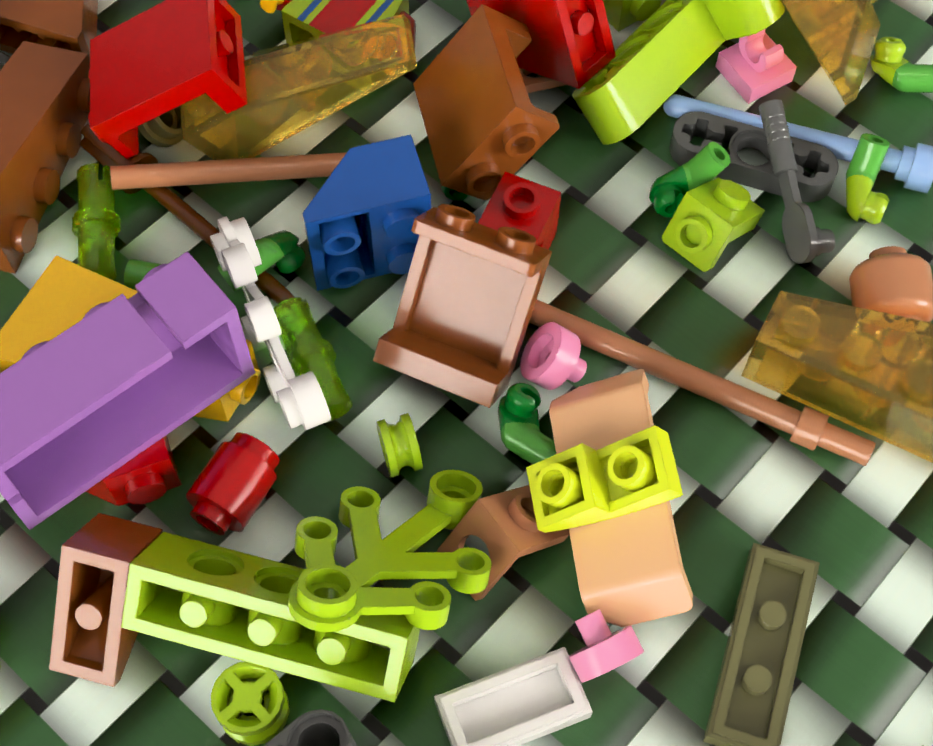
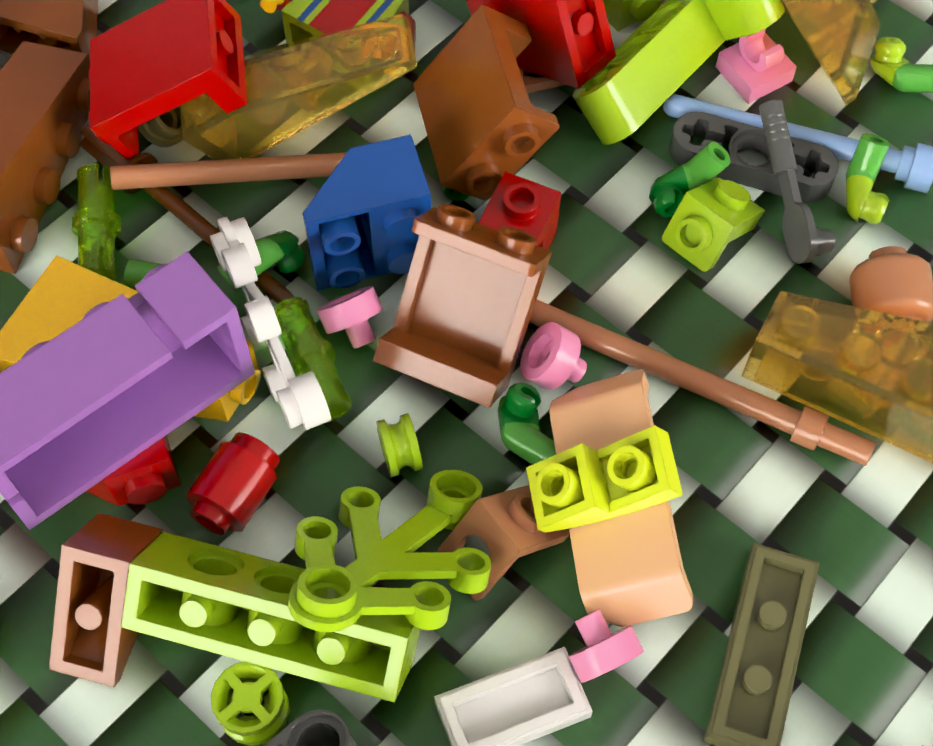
(352, 314): none -> bright pink tile

